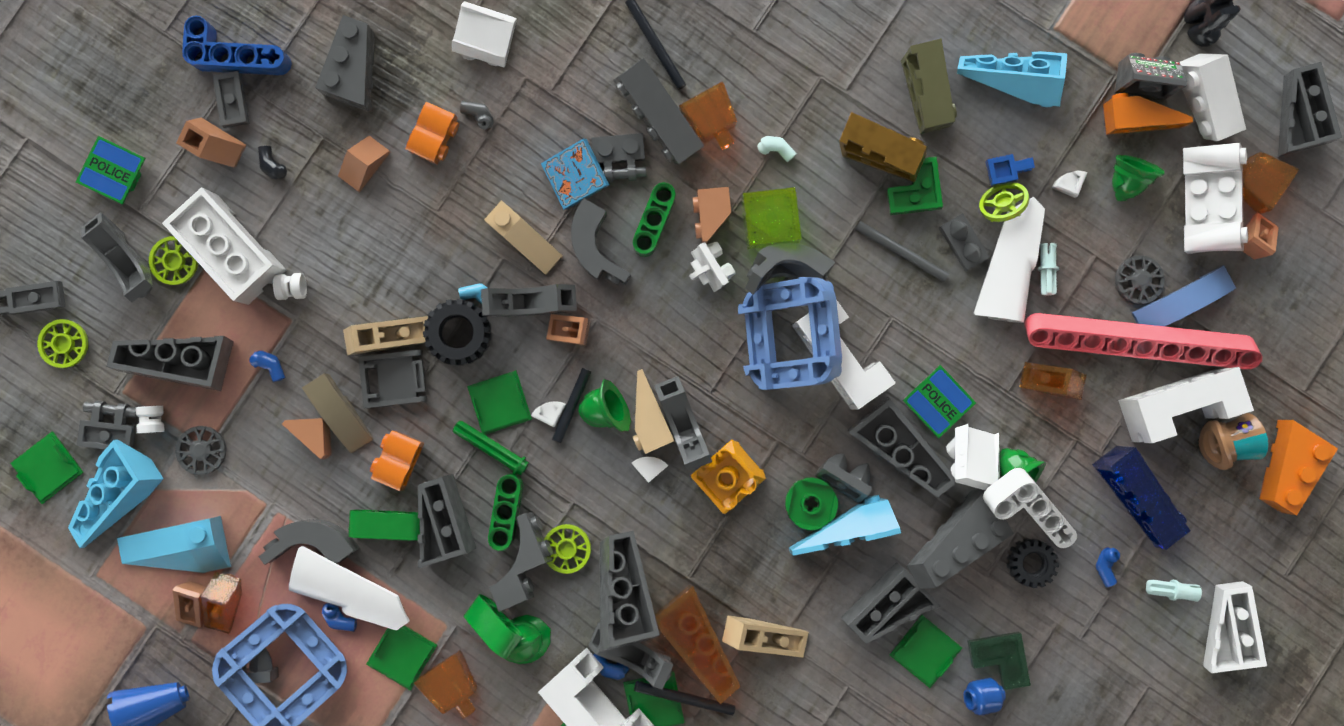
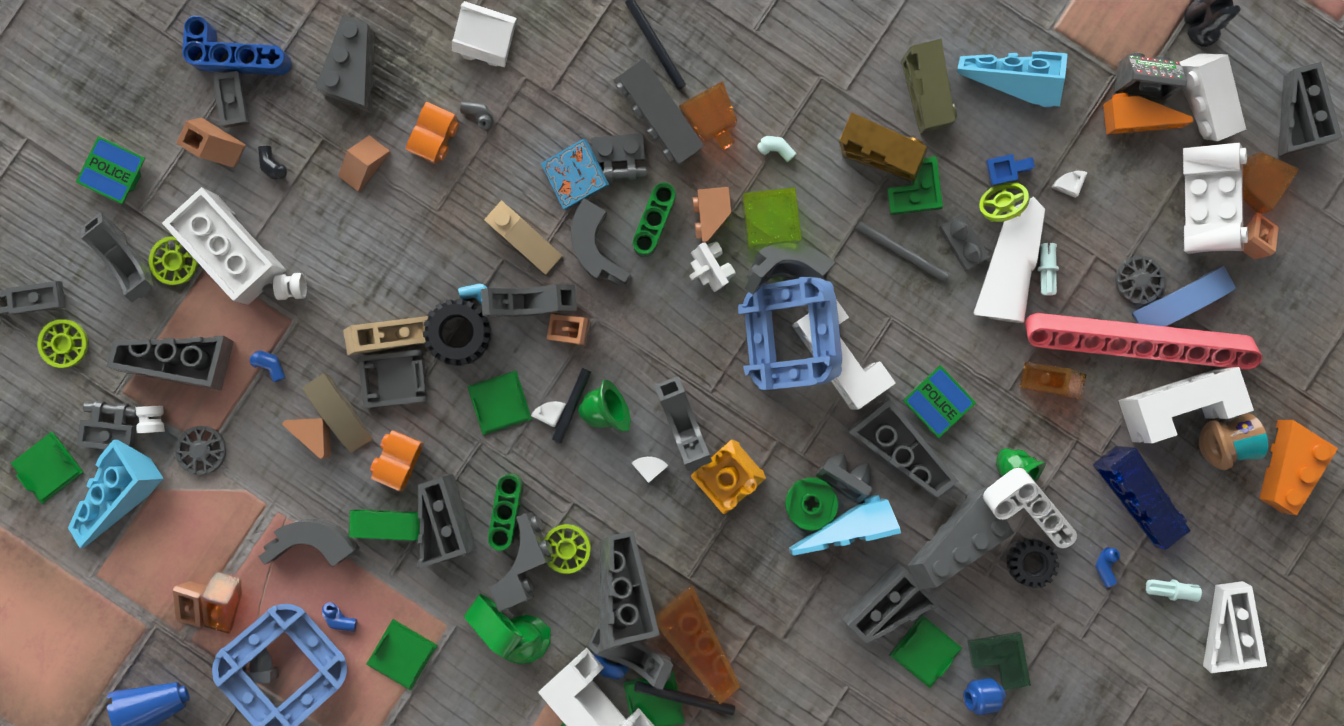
(184, 547): medium azure wedge -> none
(334, 584): white panel -> none
(449, 685): clear orange torso -> none
(491, 447): green axle -> none
(649, 421): tan slope -> none
(764, 637): tan slope -> none
(975, 457): white slope -> none
(1133, 176): green piece -> none

